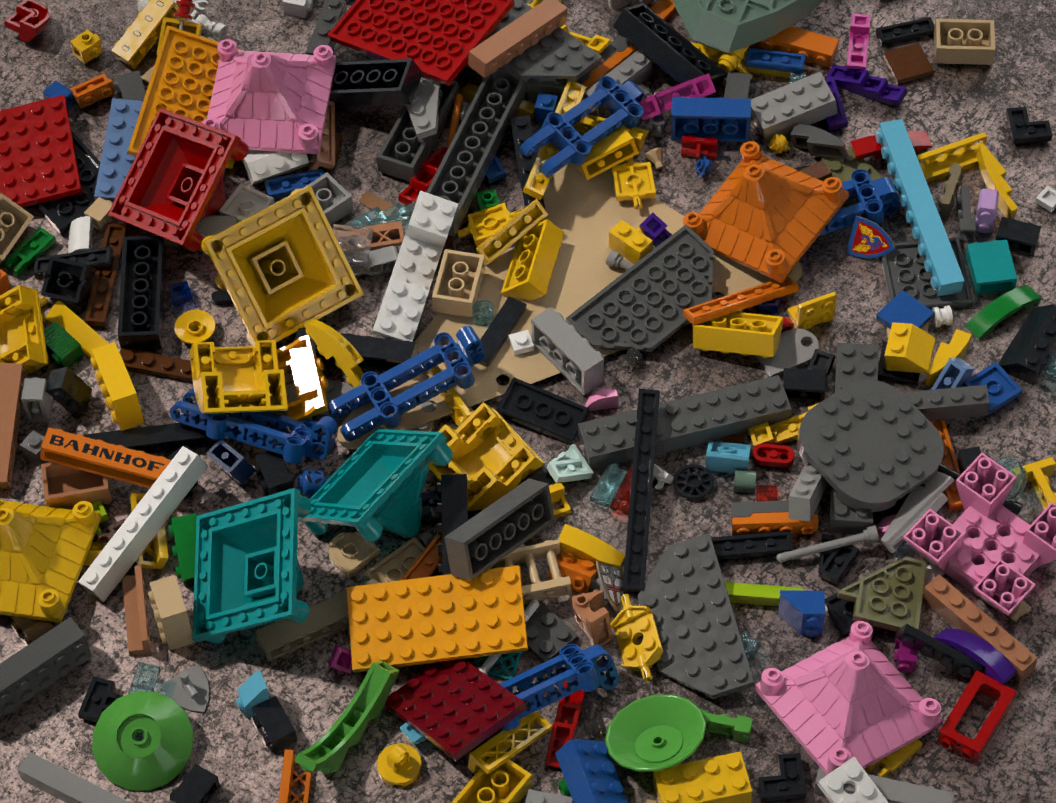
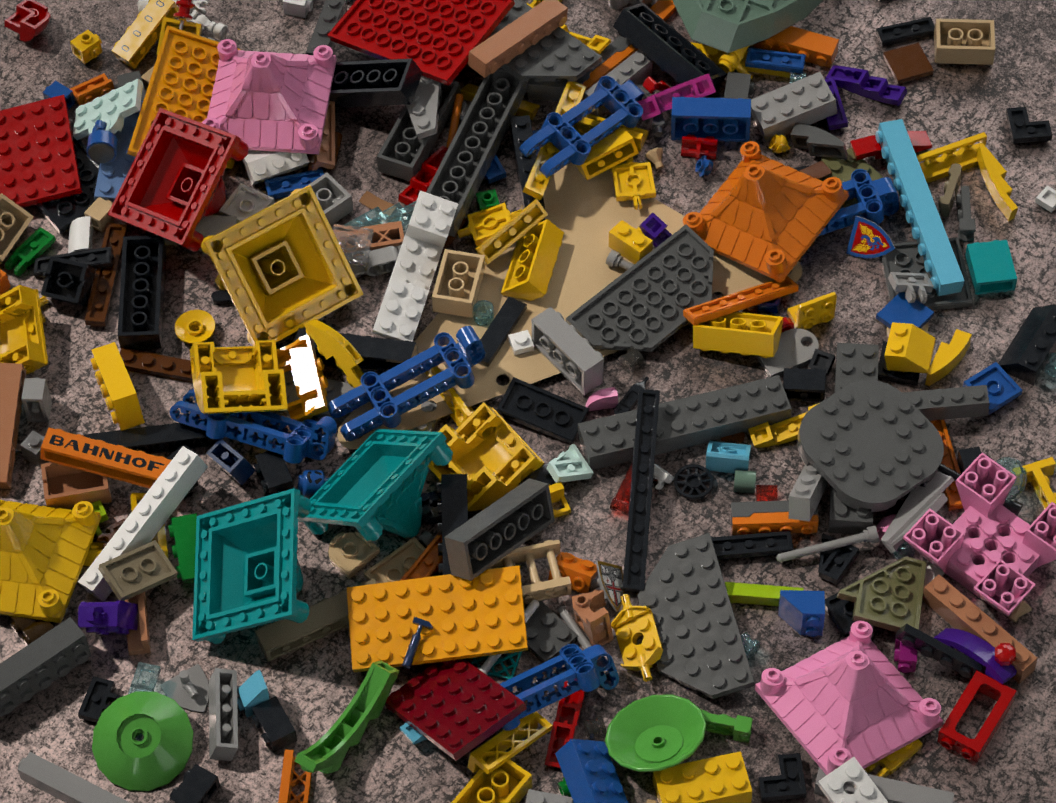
(61, 345): green brick -> none
(68, 390): black brick -> none
(76, 327): yellow slope -> none
(104, 118): none -> light aqua plate
(108, 617): none -> dark purple hinge
(137, 571): none -> dark tan plate
(170, 613): tan brick -> none
(180, 293): clear blue plate -> none
(223, 714): none -> light grey brick
(341, 659): dark pink slope -> none
(399, 764): yellow tile -> none
(415, 641): none -> dark blue piece
(544, 105): blue brick -> none
(573, 625): none -> light grey bar
(588, 546): yellow slope -> none
(608, 485): clear light blue tile -> none
(630, 399): none -> black piece
(651, 85): none -> red piece
(773, 455): red plate -> none
(858, 41): dark pink slope -> none
(910, 284): none -> light grey hinge
(942, 316): white wheel -> none
(953, 374): medium blue slope -> none
(986, 210): lavender brick -> none
(1000, 309): green slope -> none
(1005, 654): none -> red tile
(1021, 236): black brick -> none

